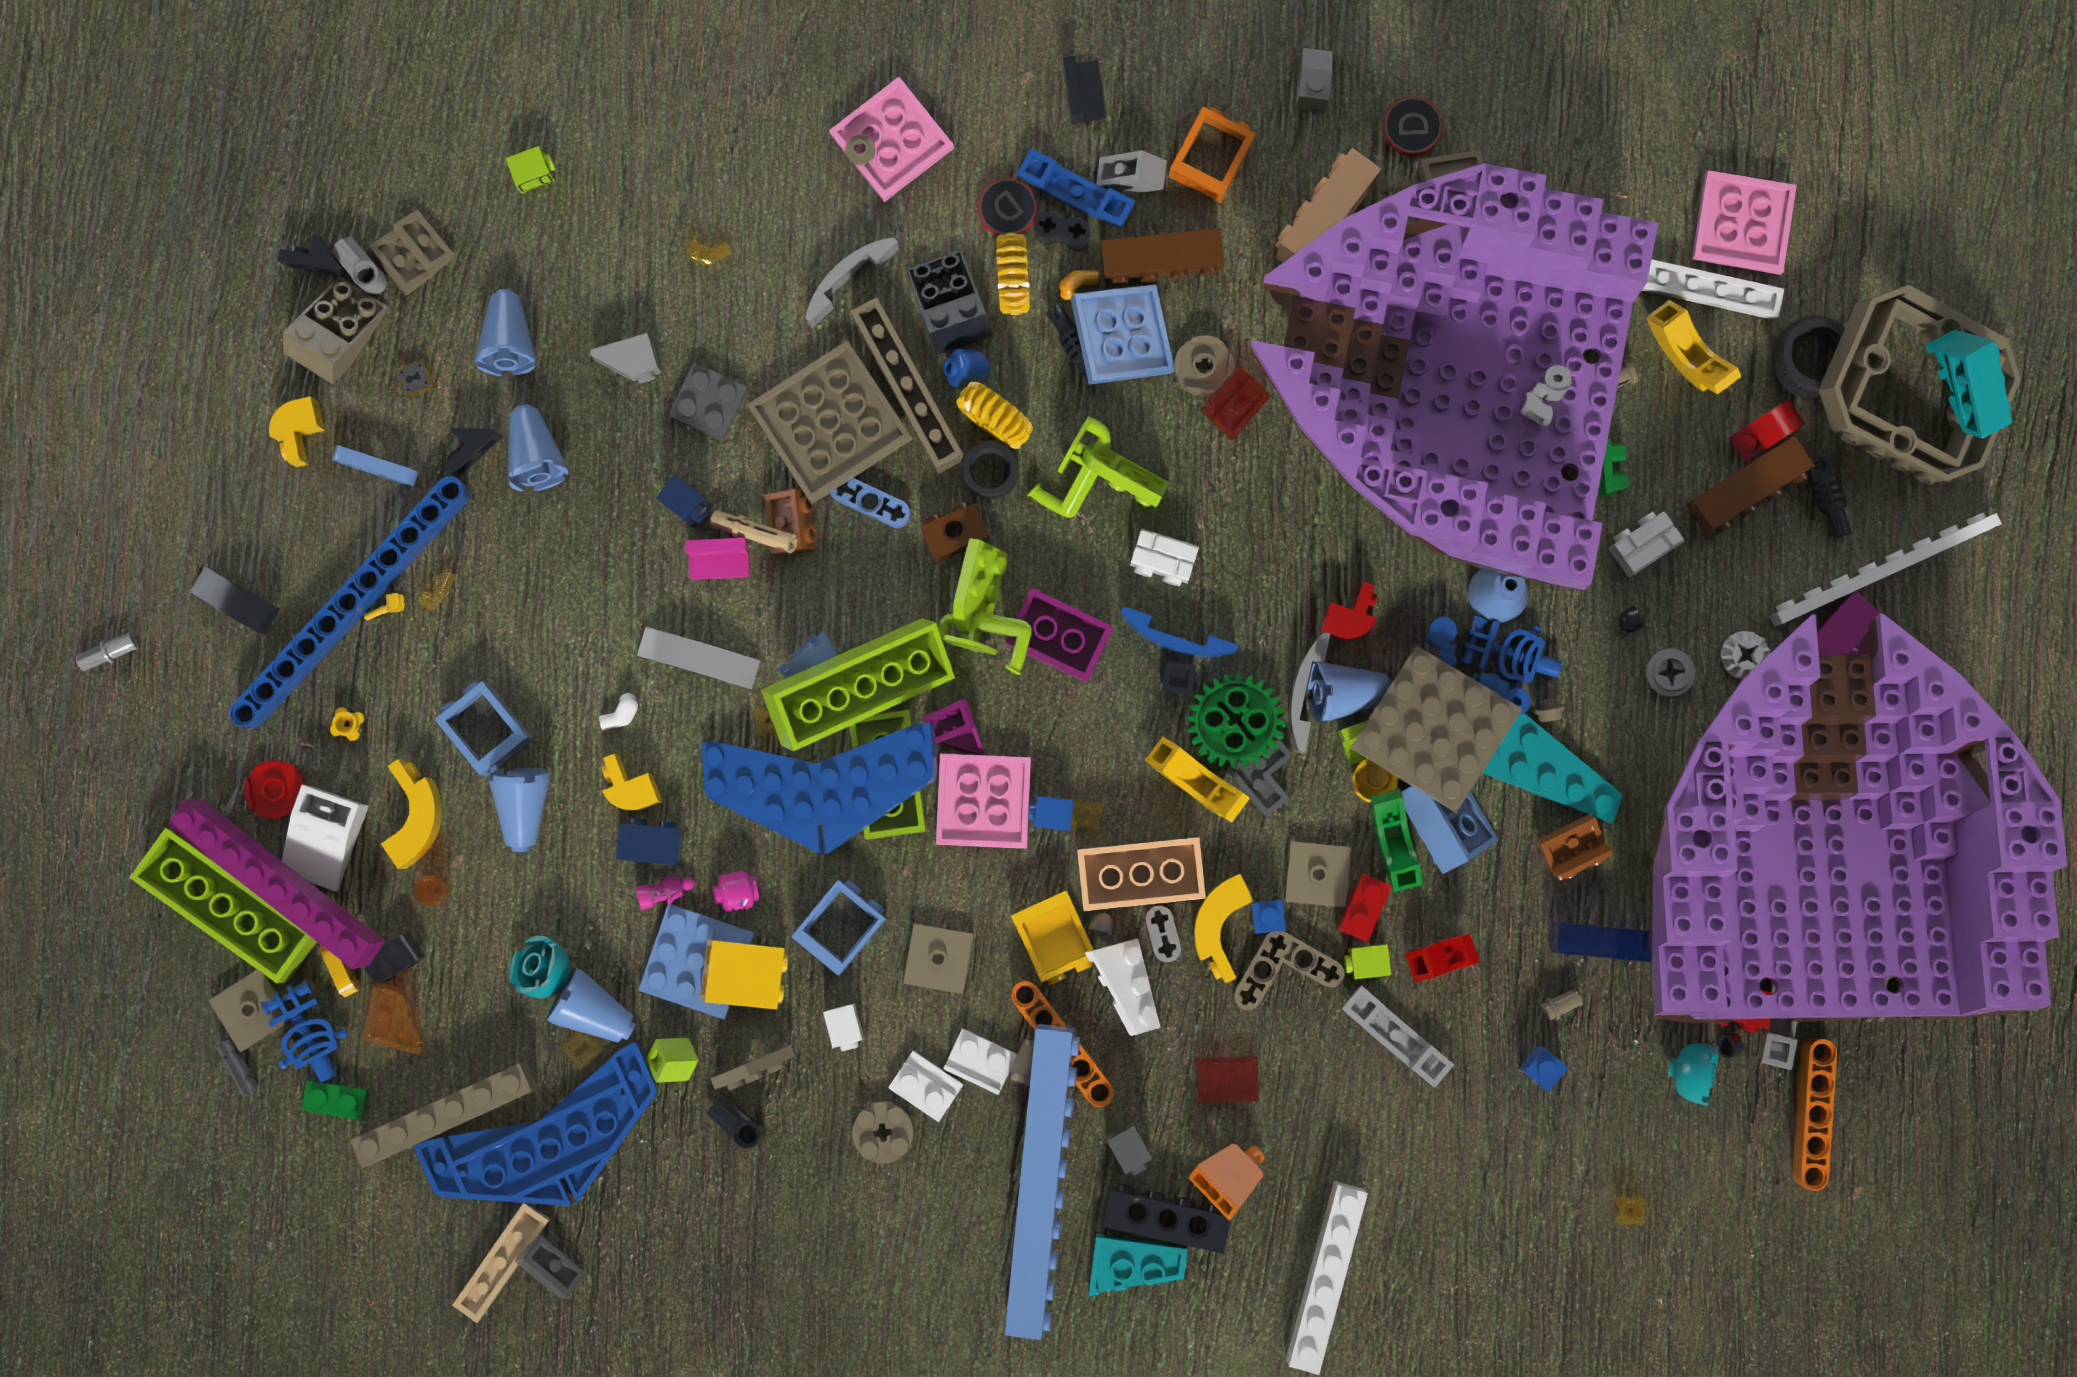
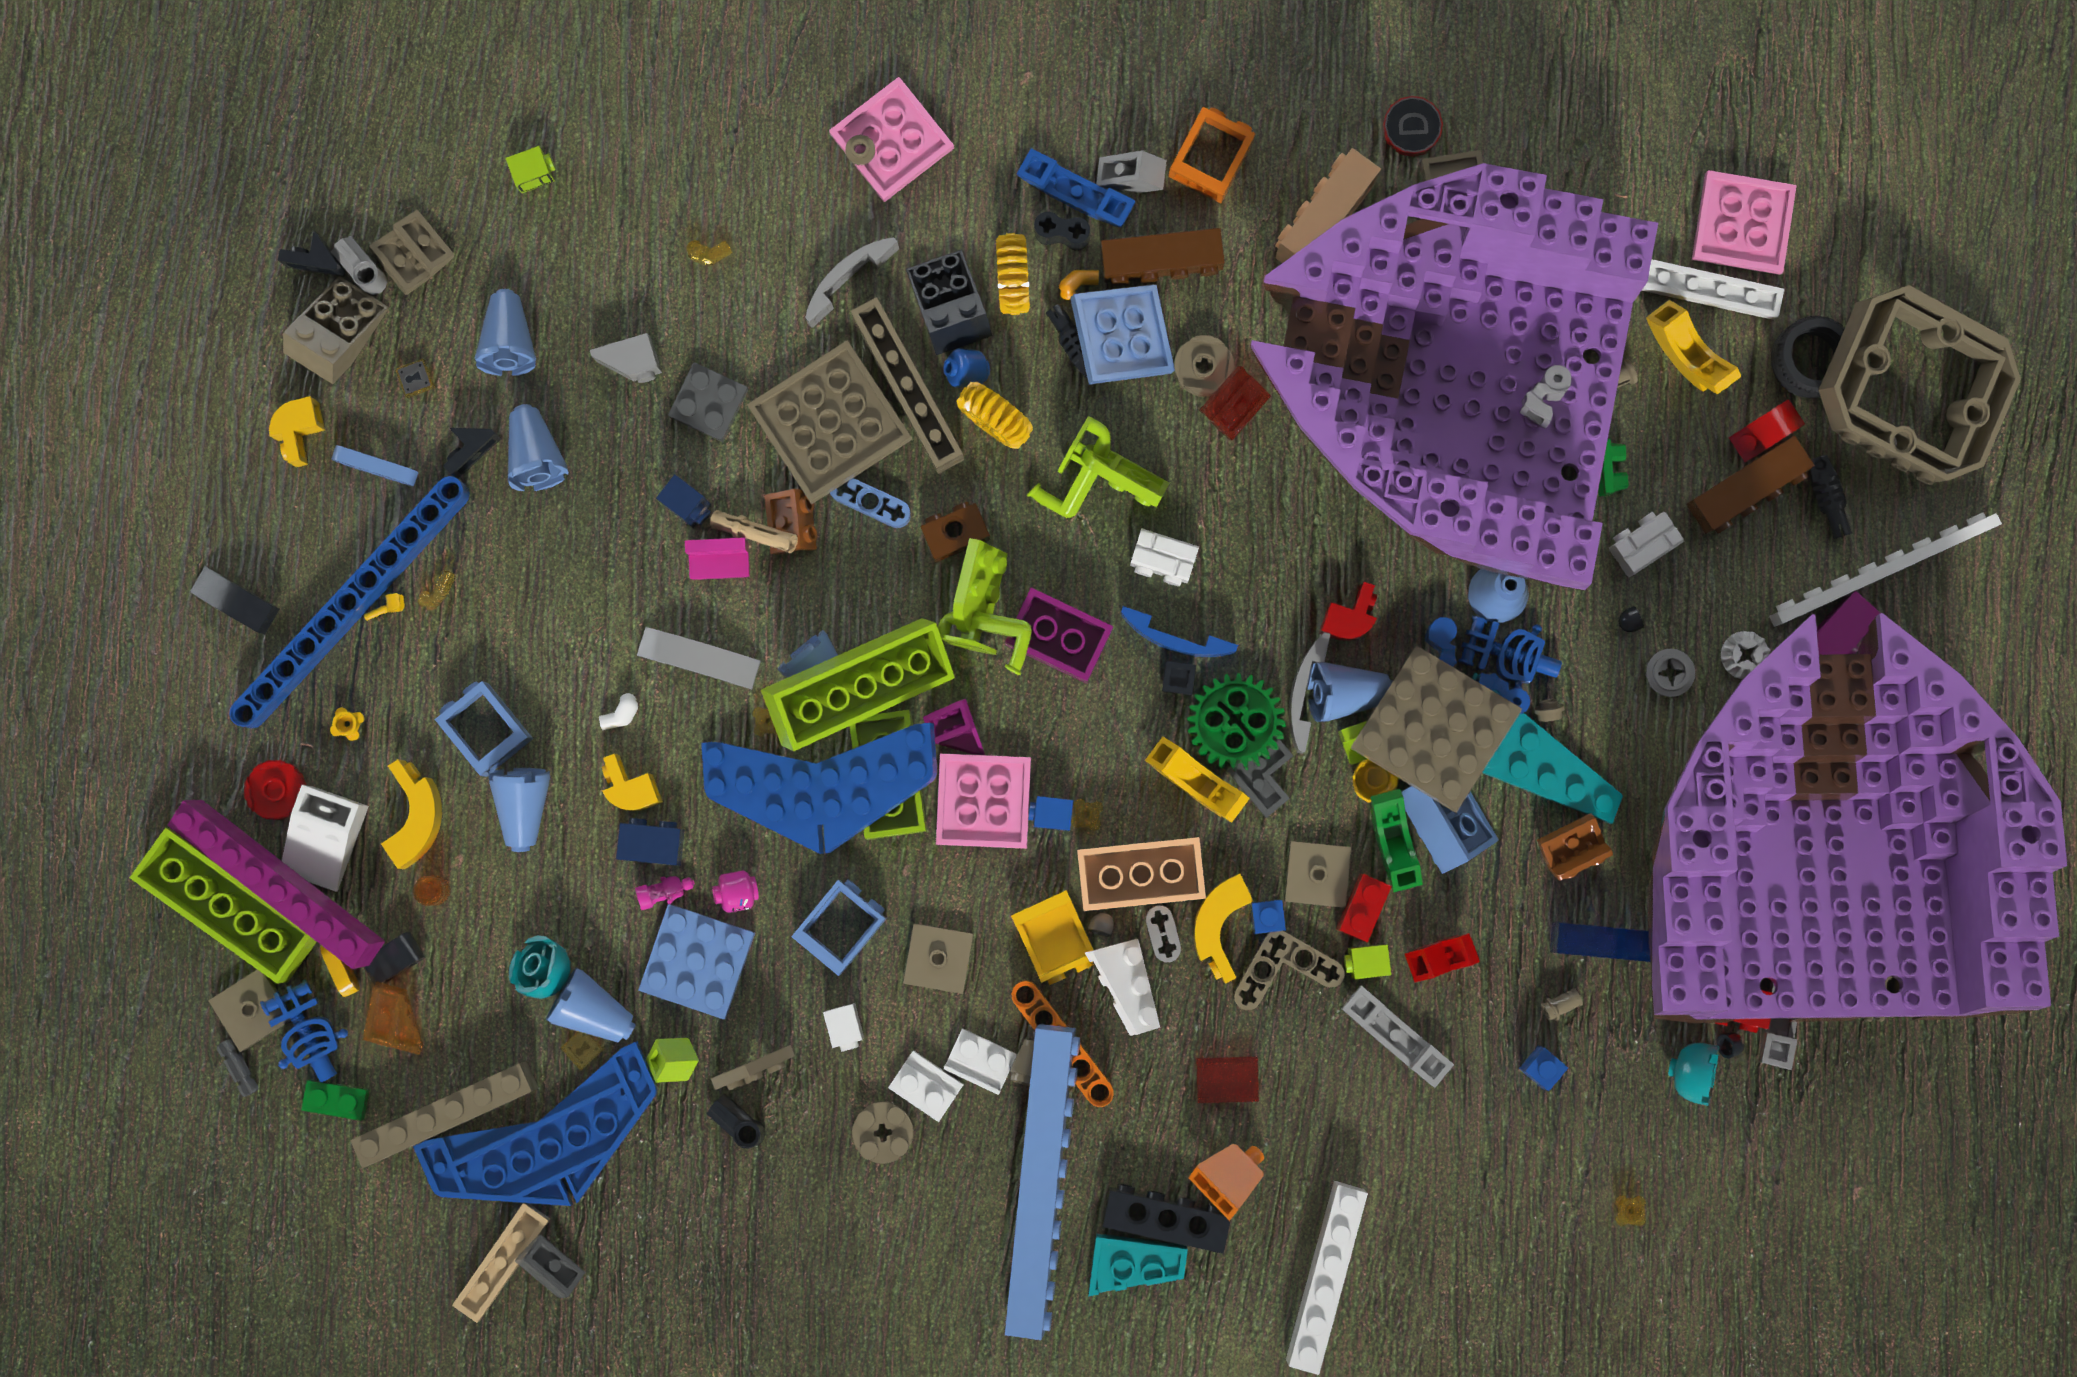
(107, 651): light grey axle -> none
(743, 974): yellow panel -> none
(991, 447): black tyre -> none
(1007, 207): black tile -> none
(1083, 90): black panel -> none
(1129, 1148): dark grey brick -> none
(1314, 79): light grey slope -> none
(1823, 1125): orange beam -> none
(1975, 381): teal wedge -> none

